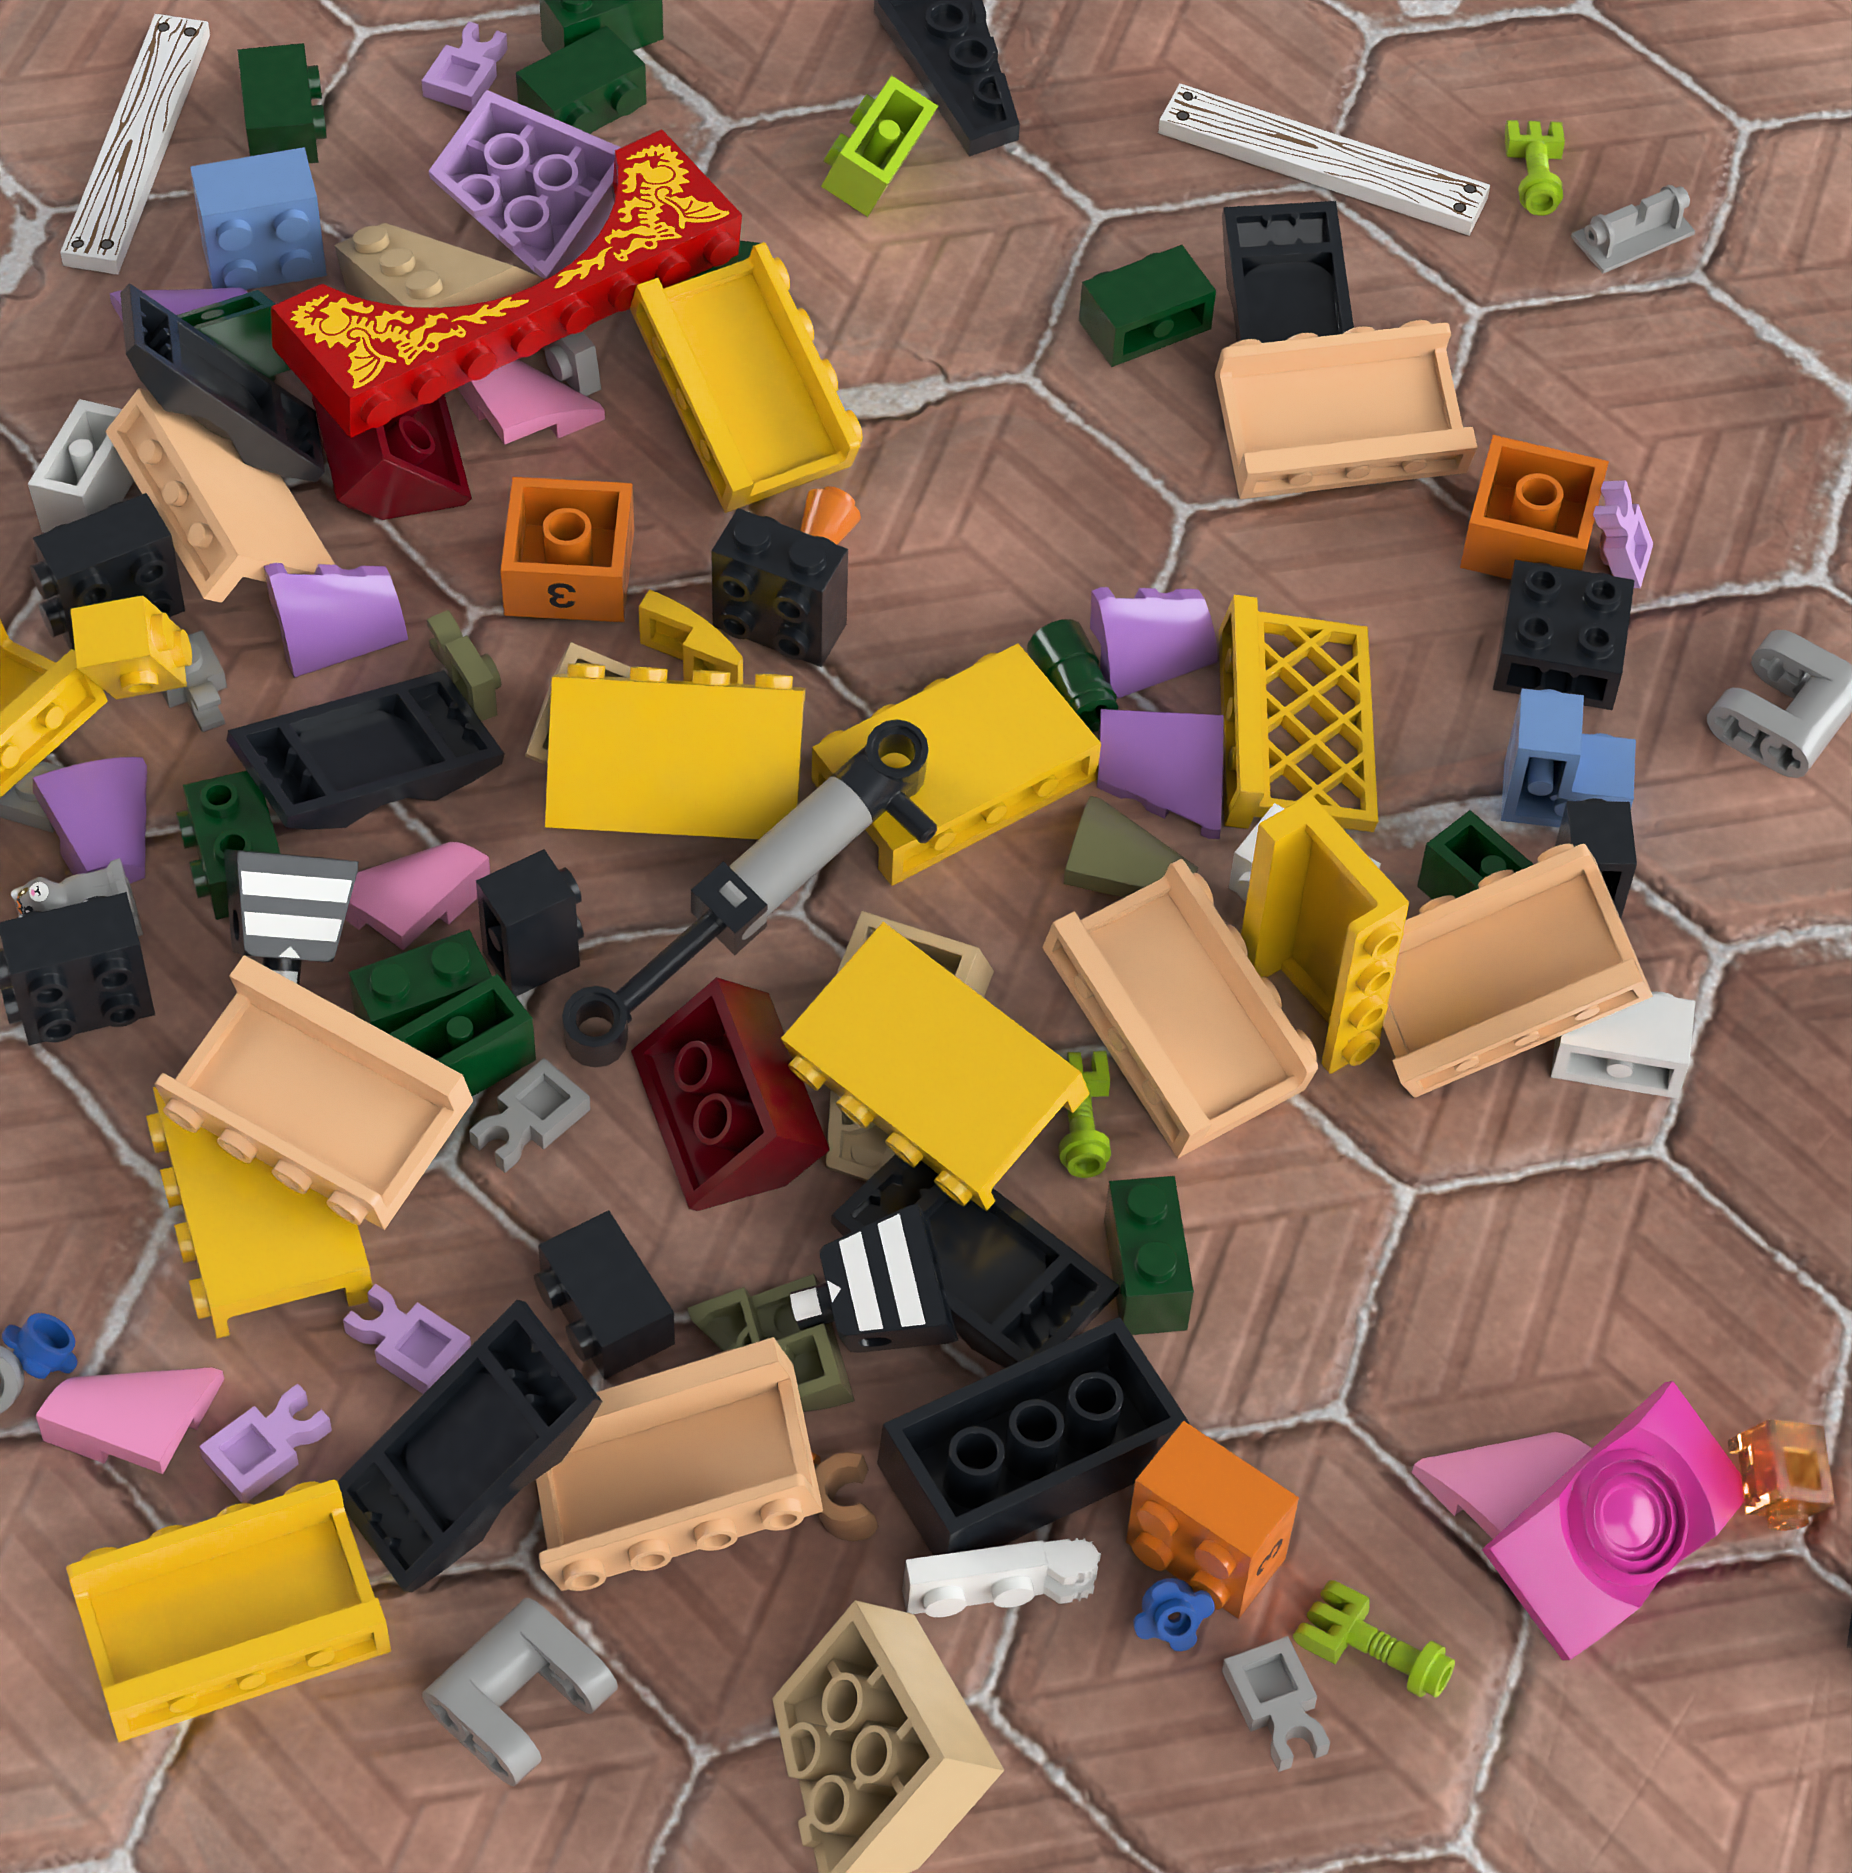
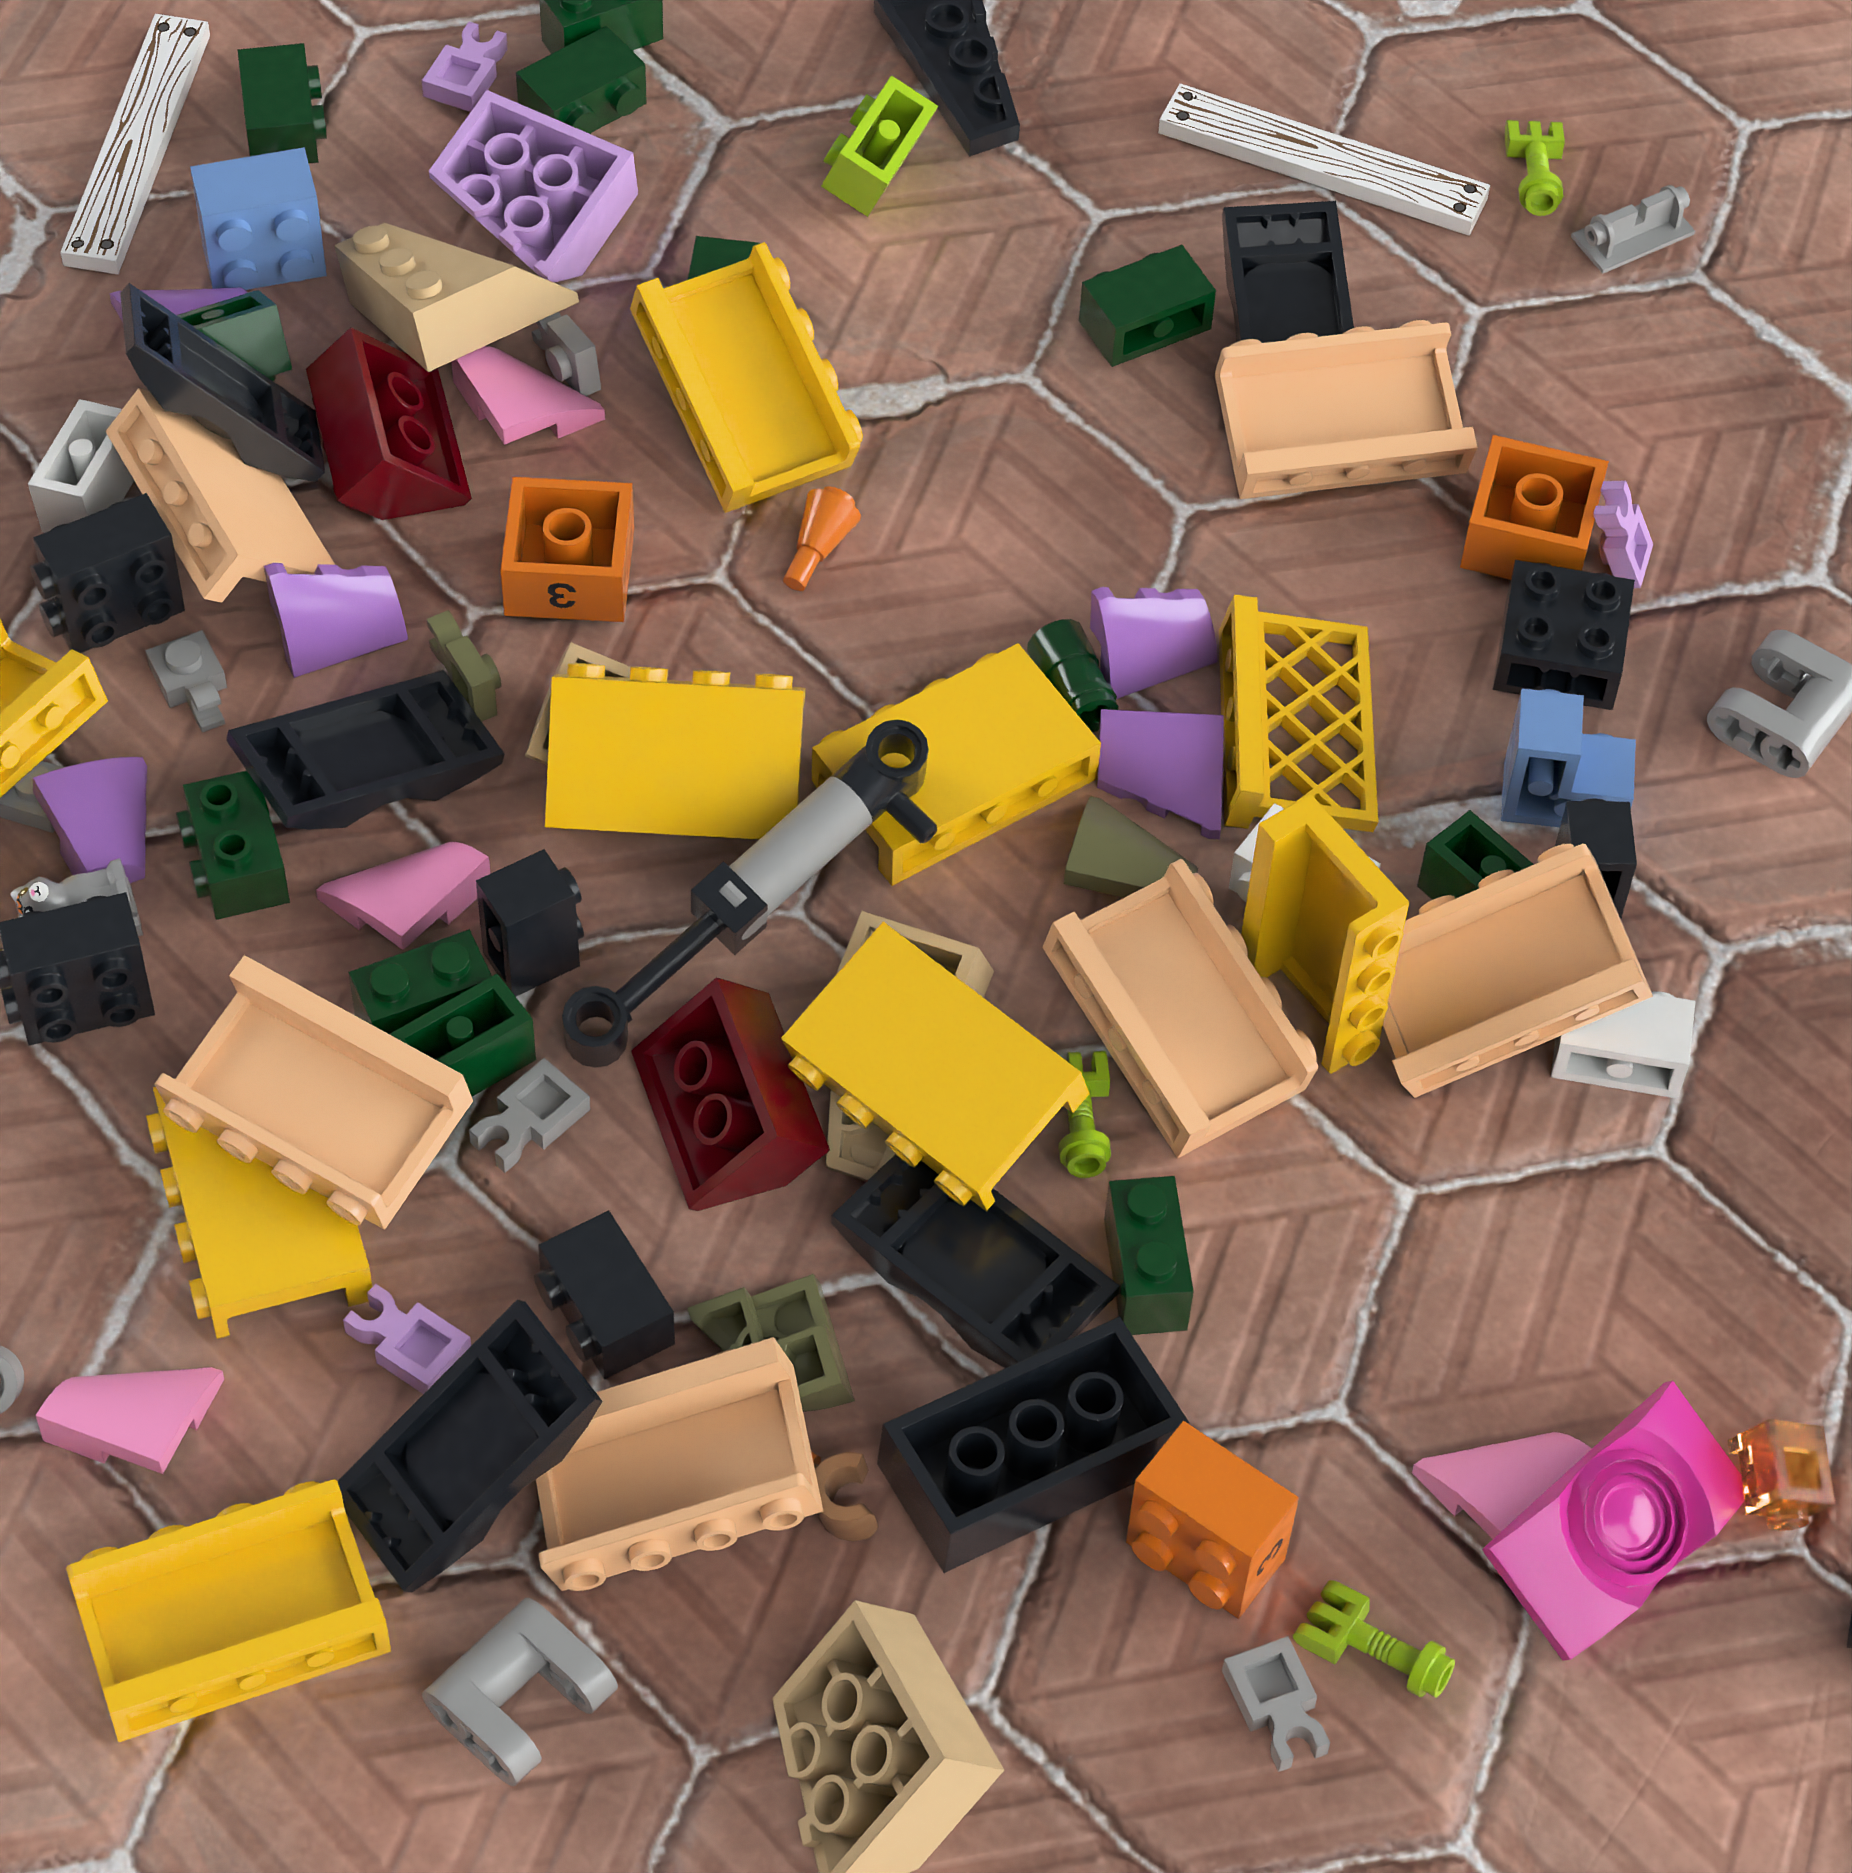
(42, 1345): blue plate -> none
(130, 647): yellow brick -> none
(260, 1450): lavender plate -> none
(287, 907): torso -> none
(385, 359): red arch -> none
(687, 636): yellow slope -> none
(779, 587): black brick -> none
(881, 1287): black torso -> none
(1000, 1575): white hinge -> none
(1166, 1598): blue plate -> none

